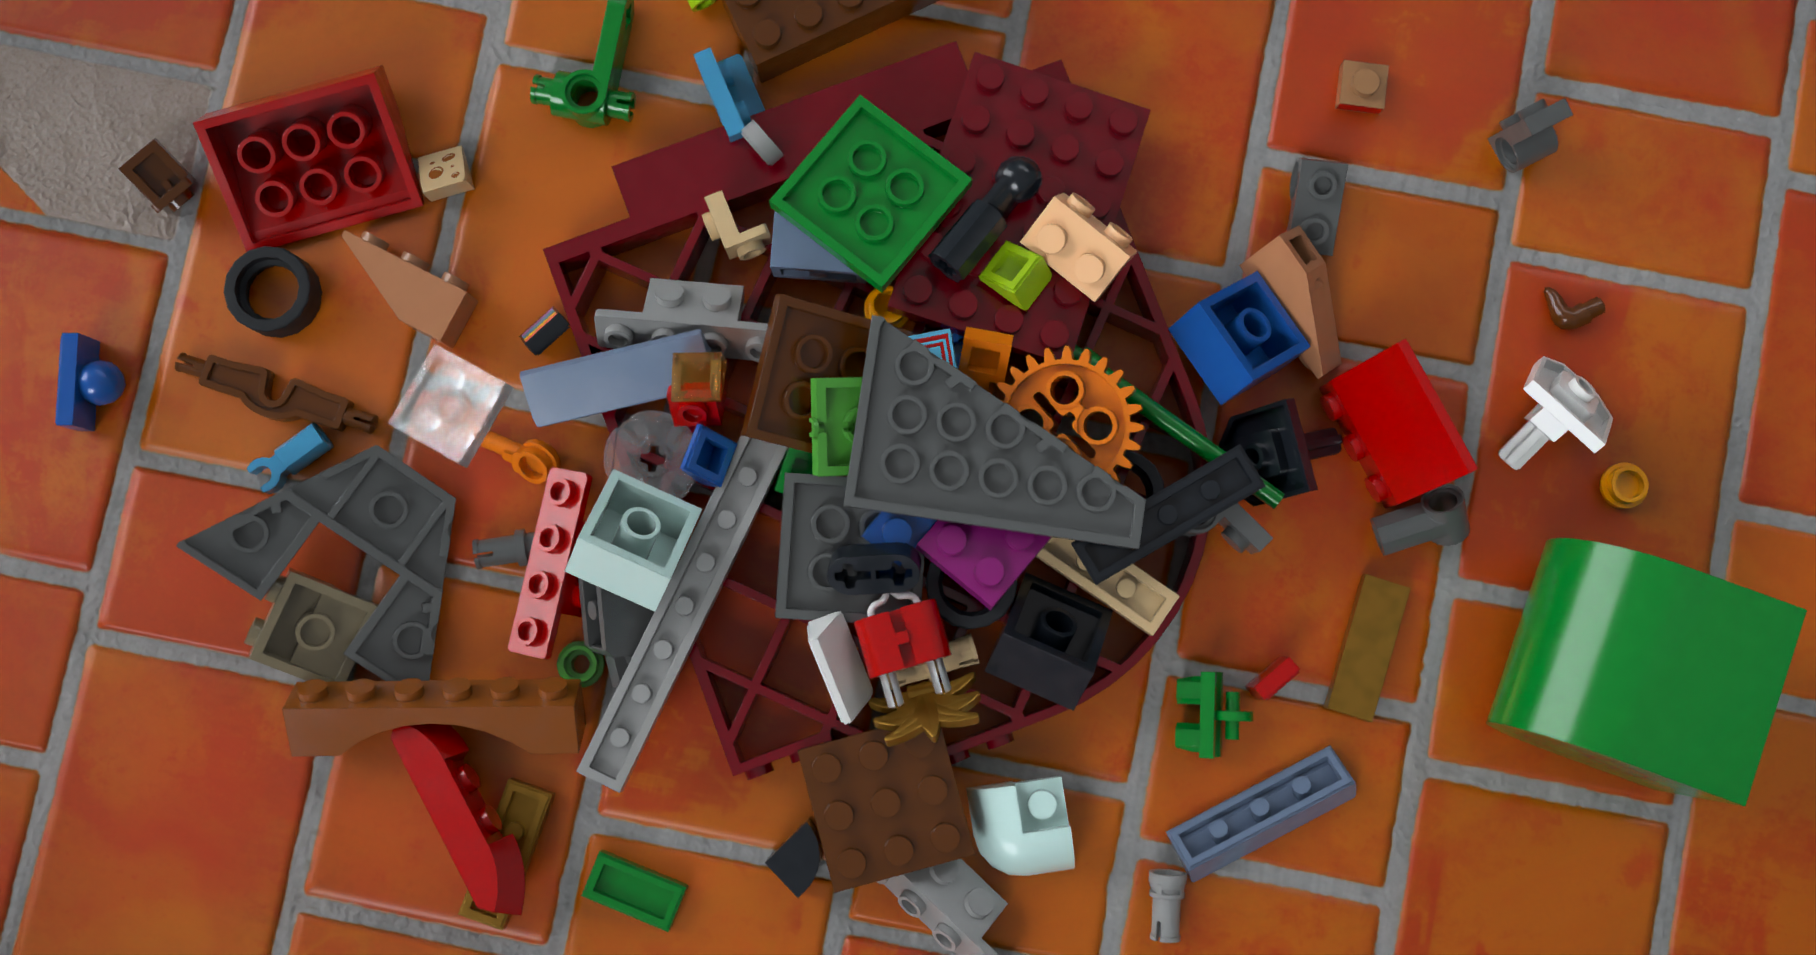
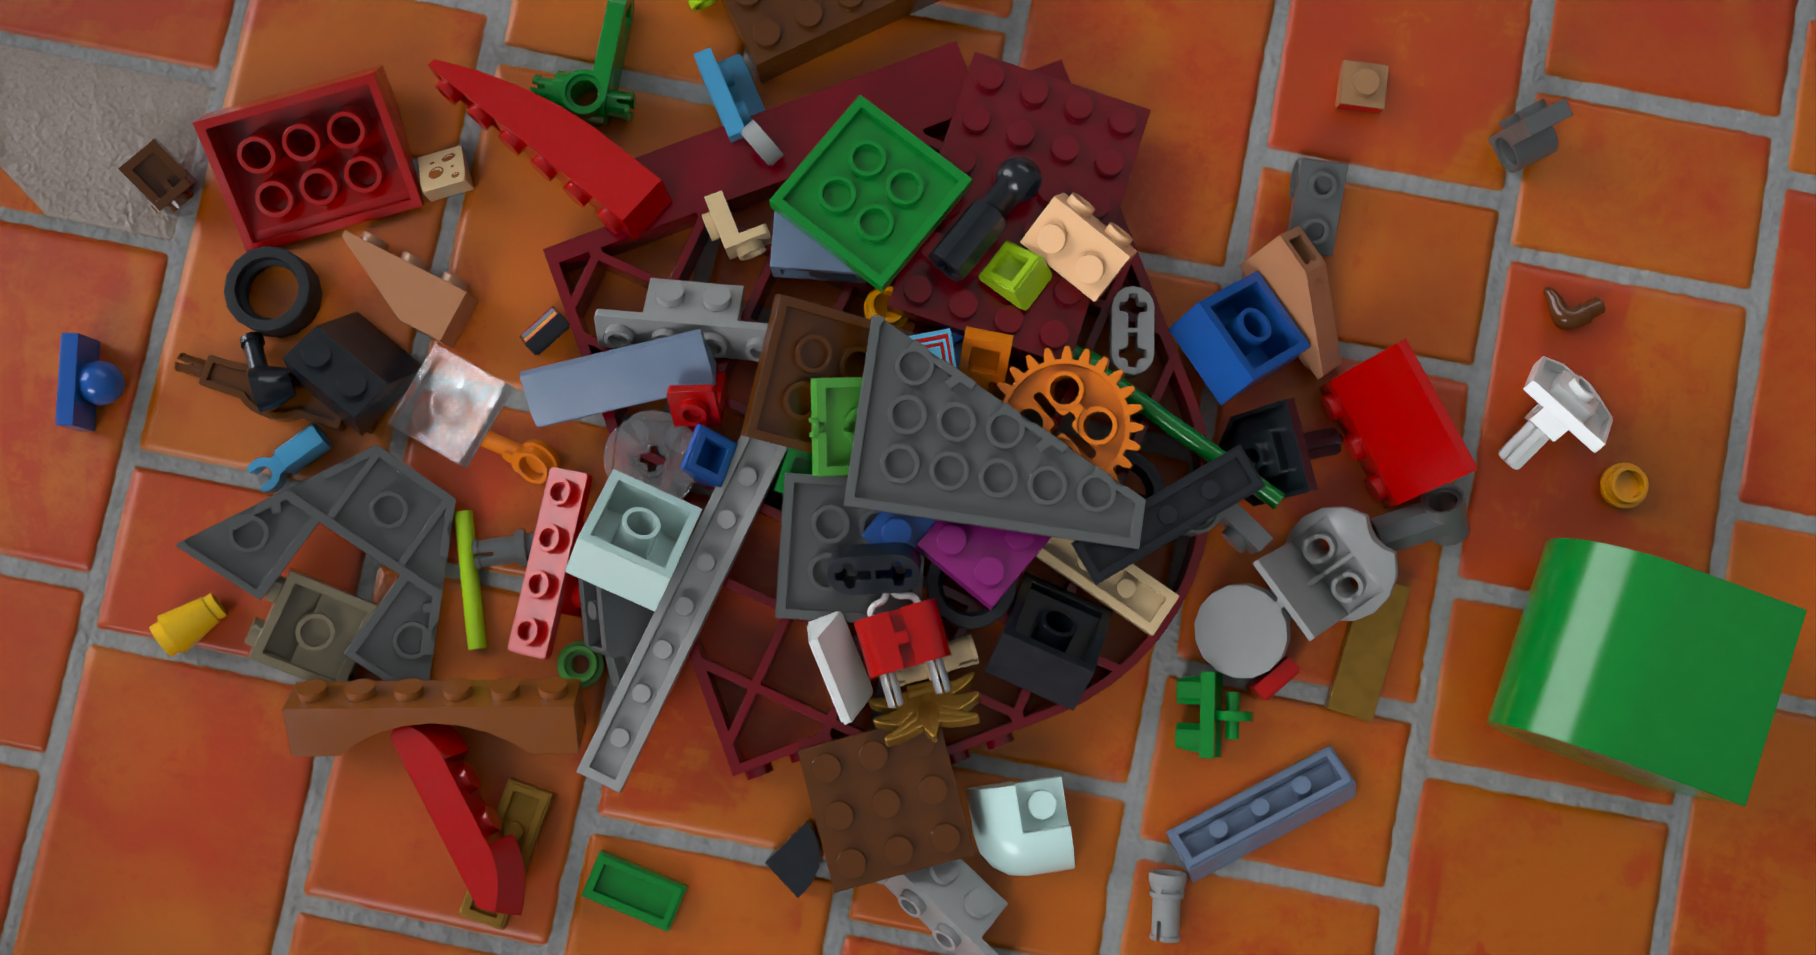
(188, 624): none -> yellow cone
(269, 384): none -> black bar
(352, 369): none -> black slope
(470, 581): none -> lime bar
(560, 147): none -> red slope
(698, 377): clear orange slope -> none
(1142, 332): none -> light grey beam
(1247, 627): none -> light grey piece

